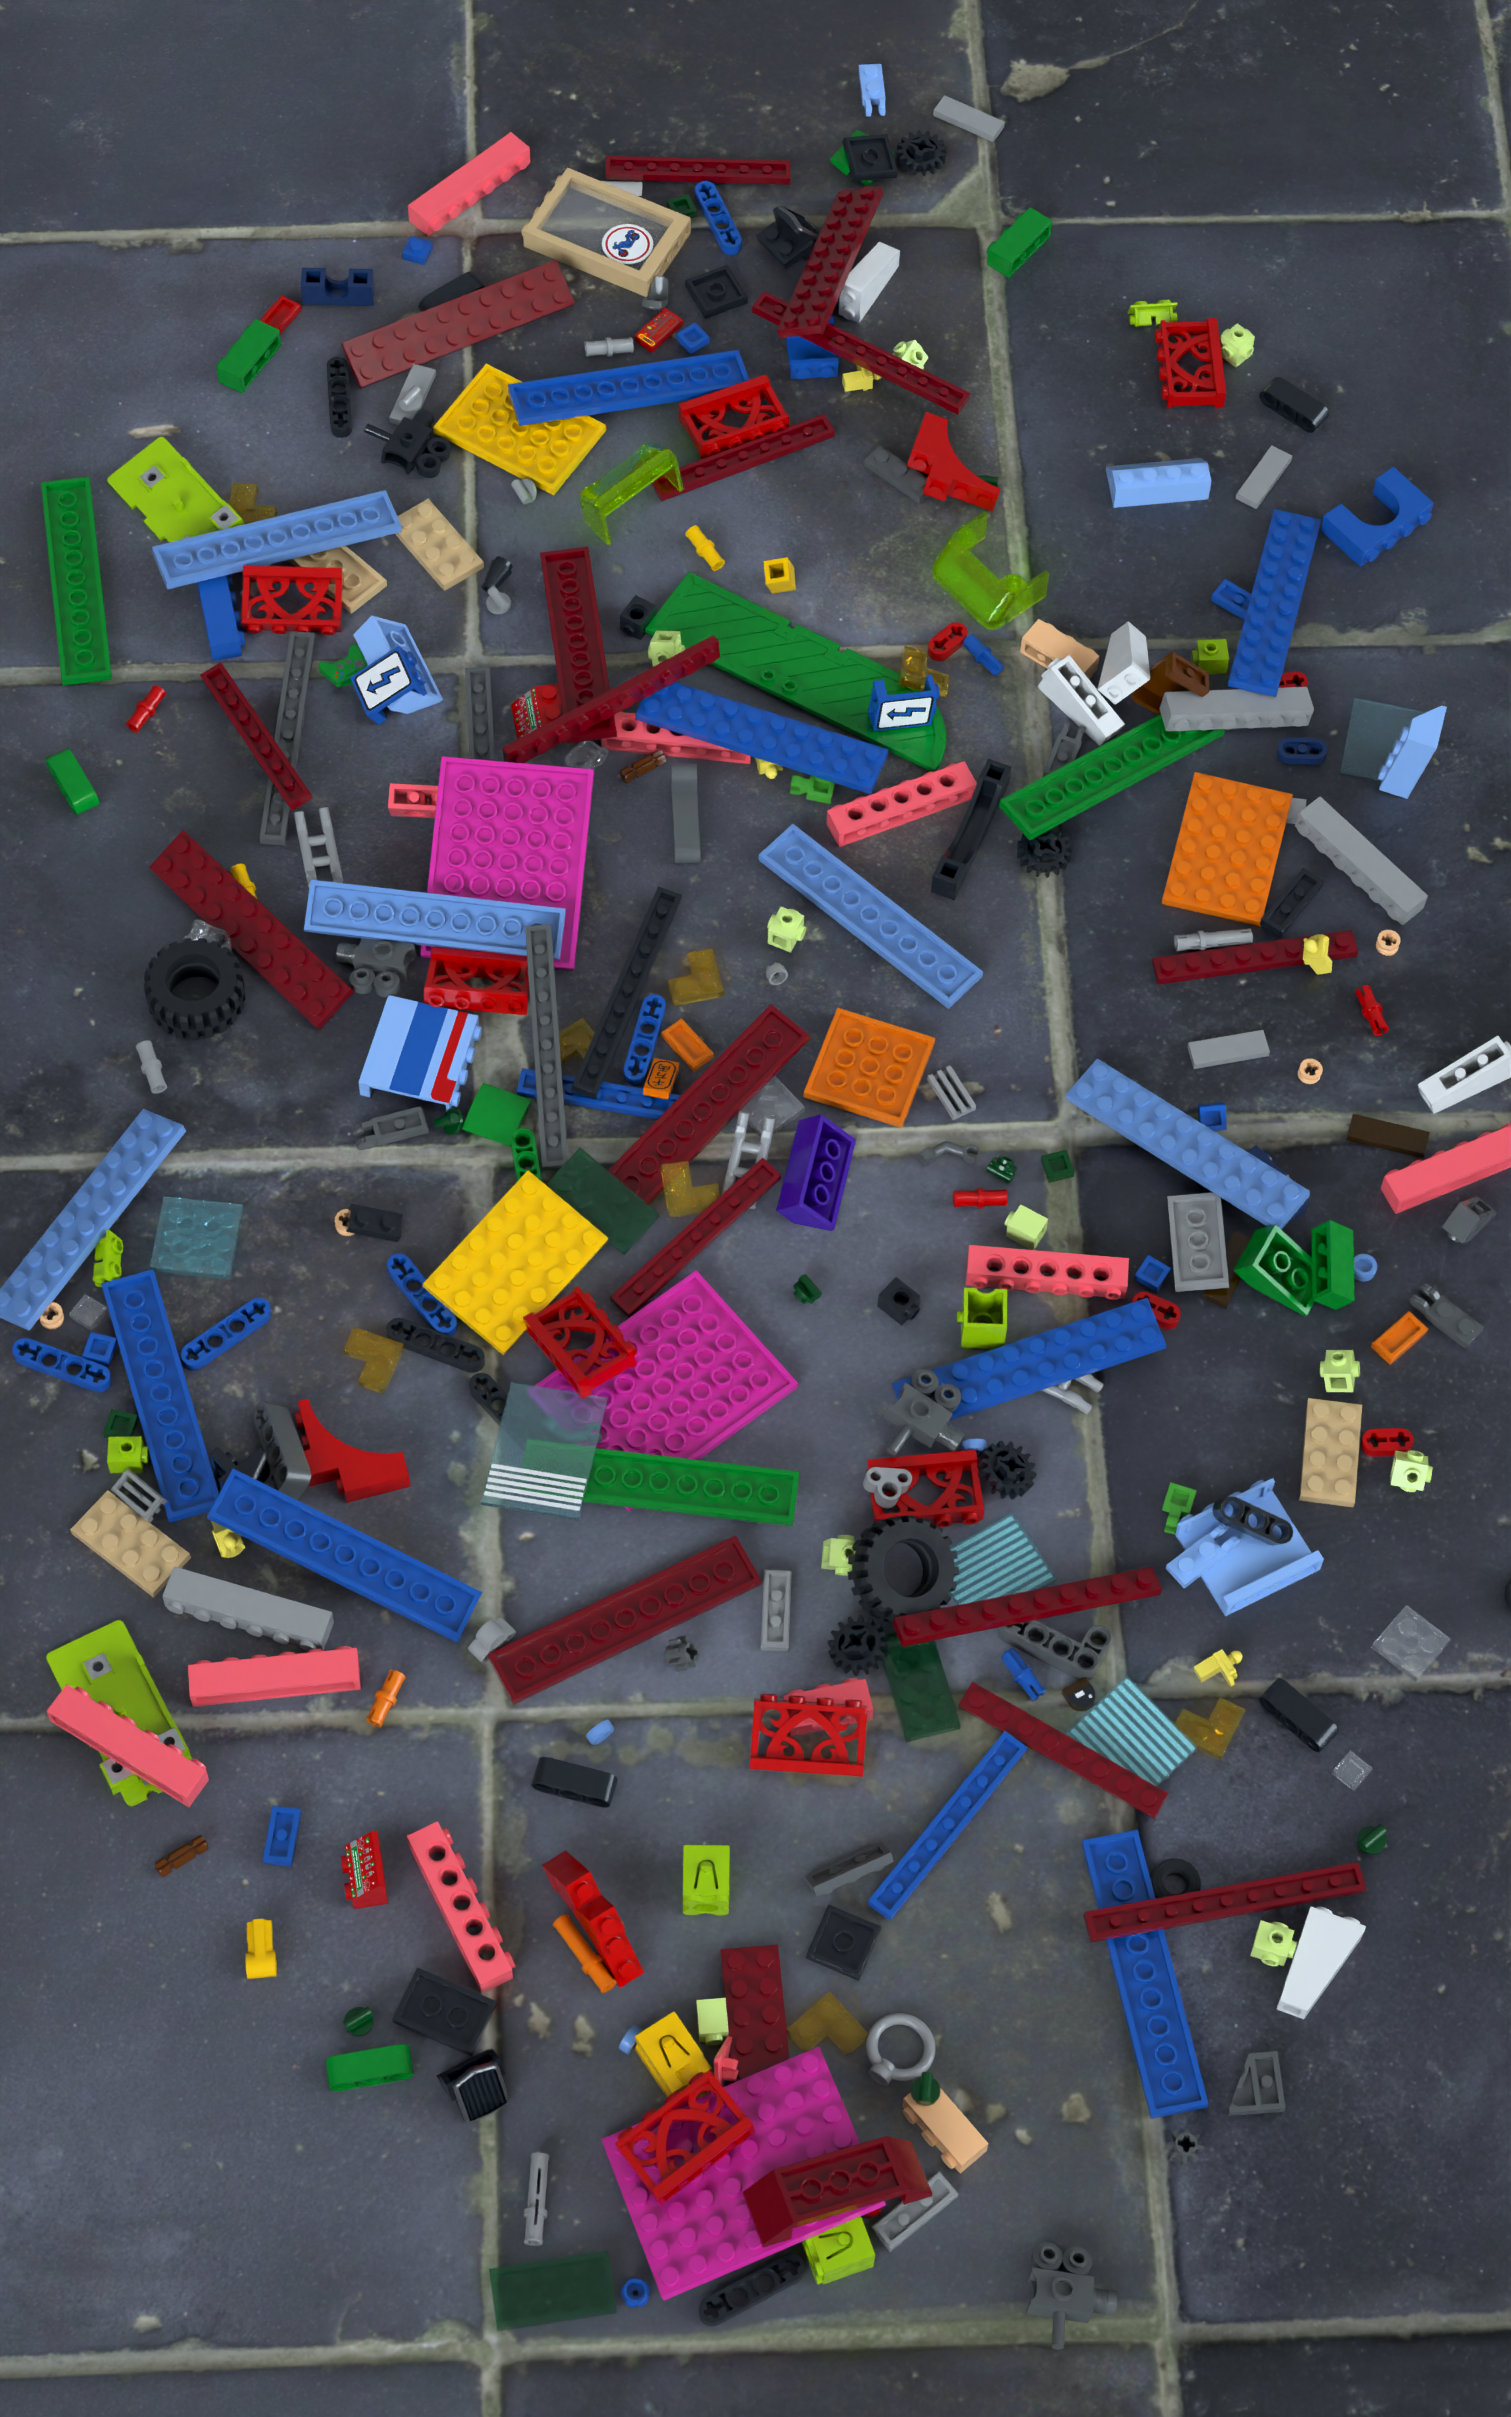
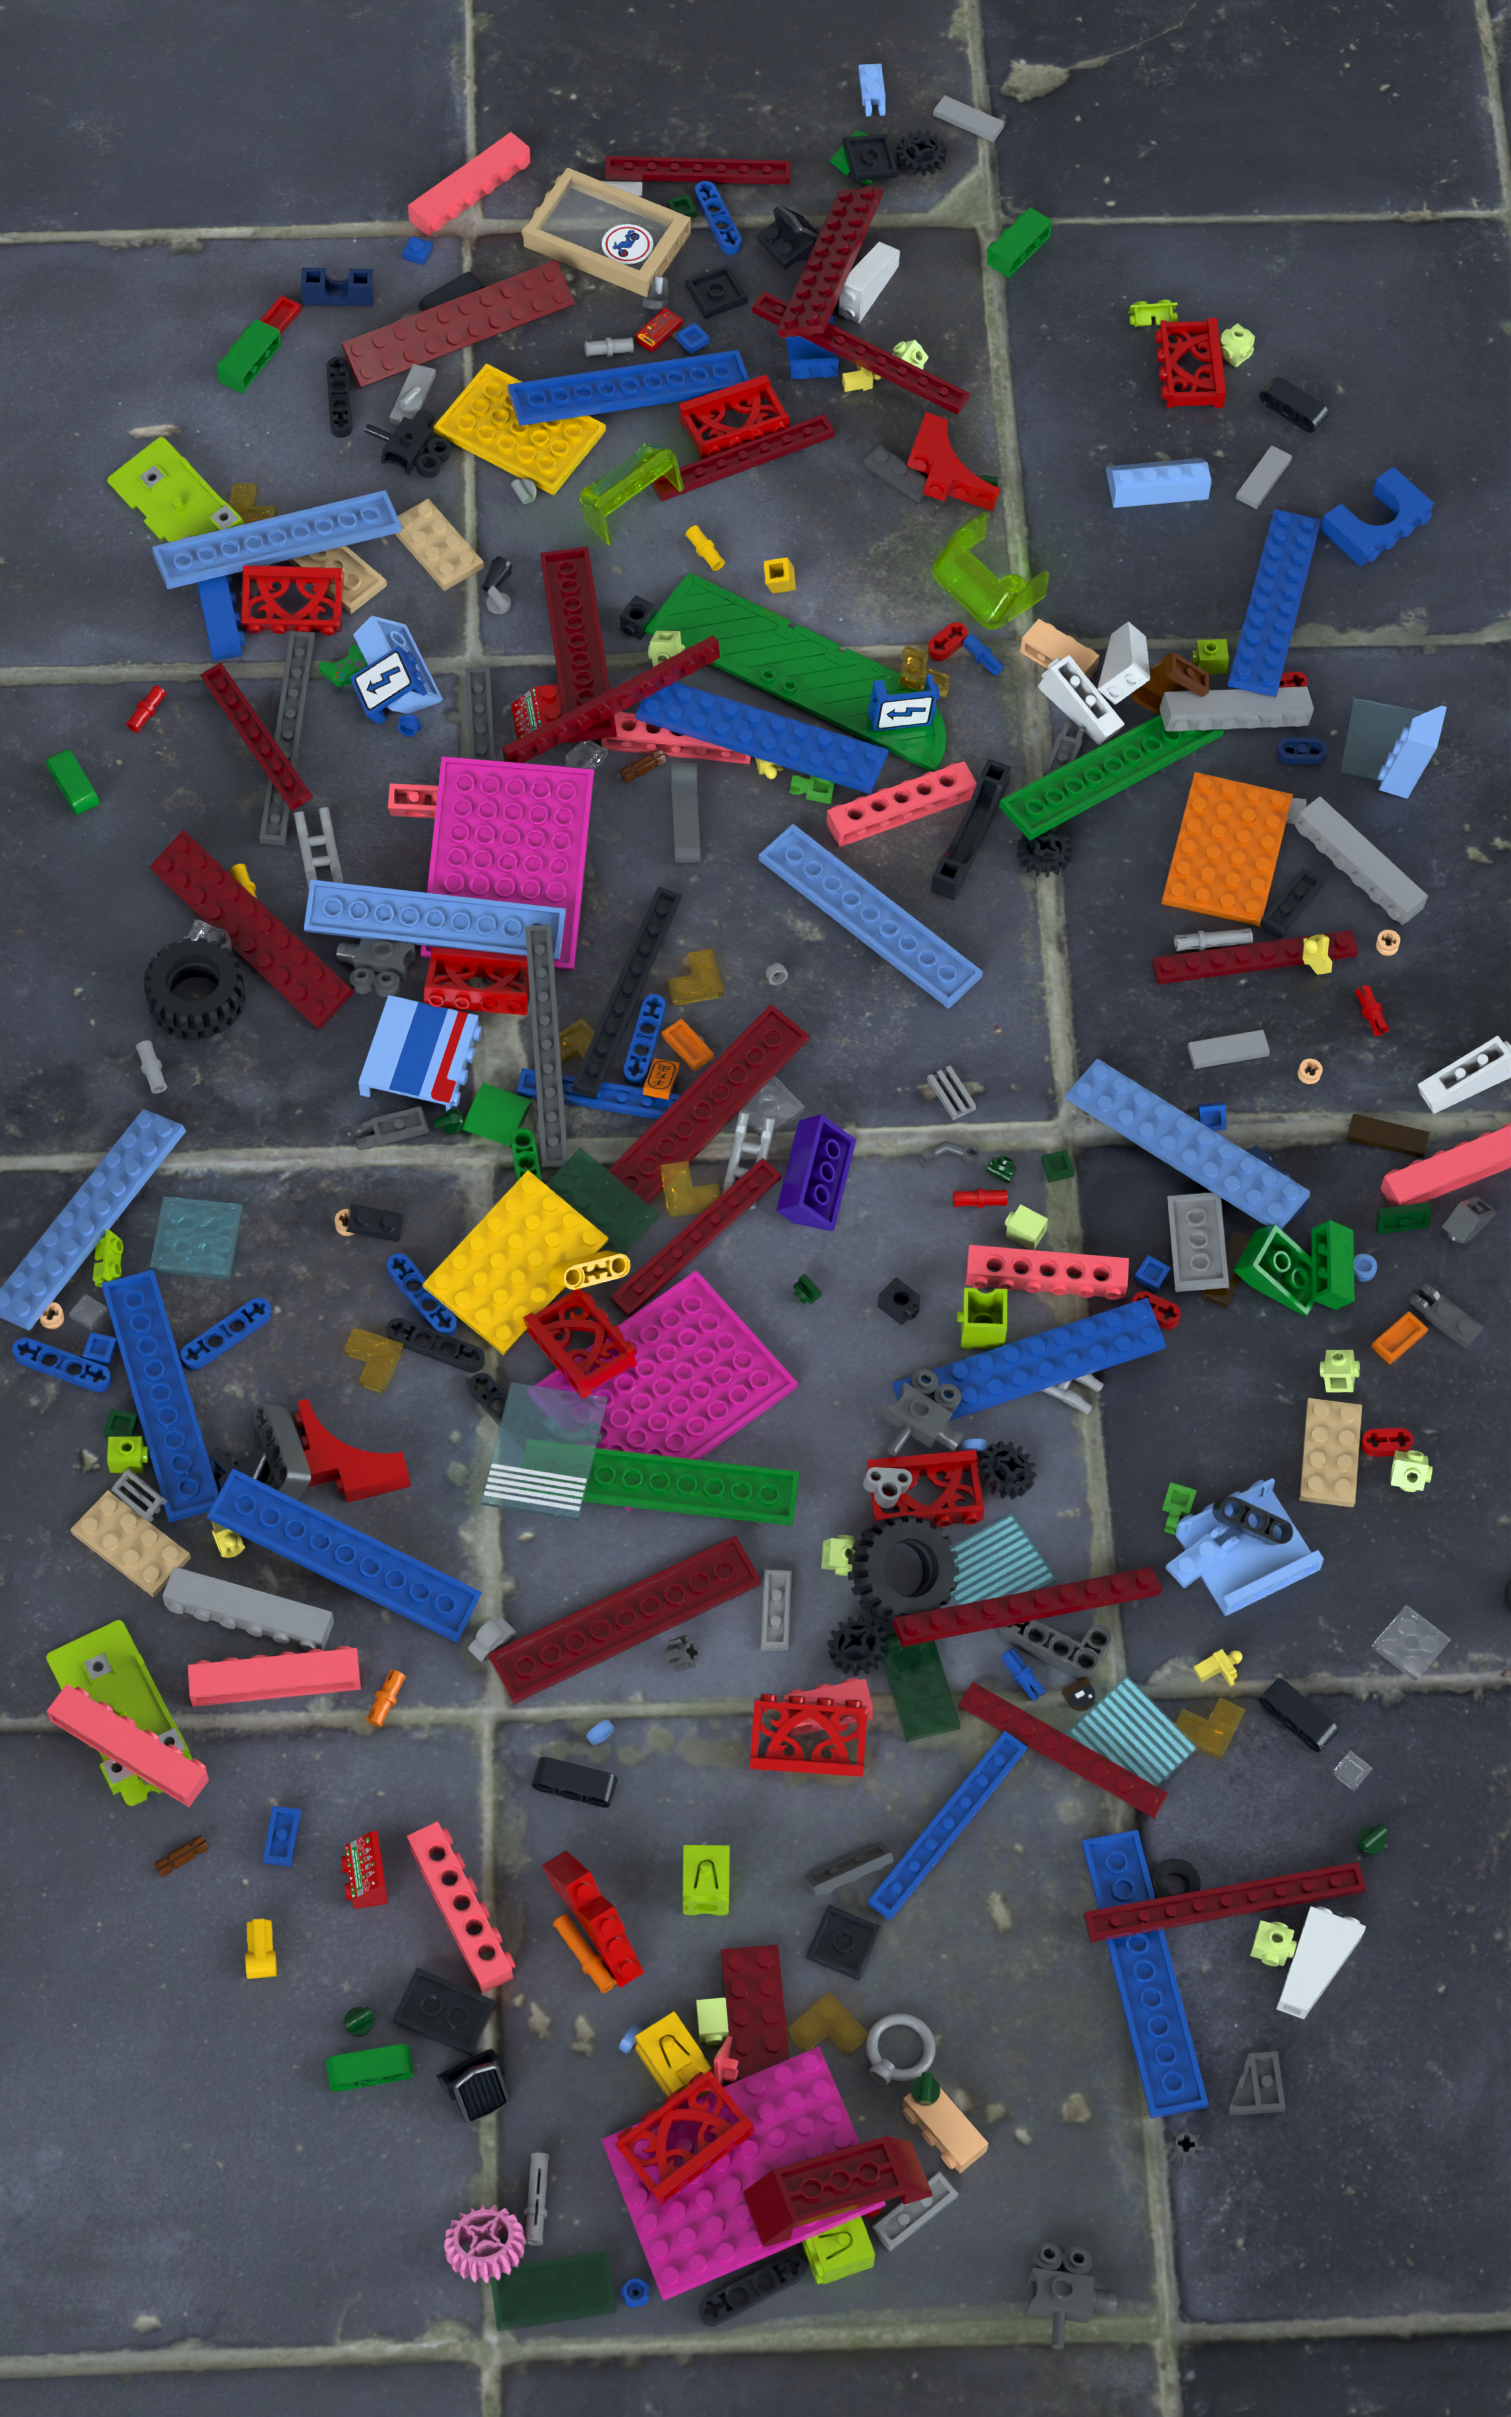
(76, 581): green plate -> none
(409, 725): none -> blue plate
(487, 2254): none -> bright pink gear
(577, 1266): none -> yellow beam
(786, 929): yellowish green brick -> none
(869, 1067): orange plate -> none
(1232, 598): blue plate -> none
(1403, 1218): none -> dark green plate

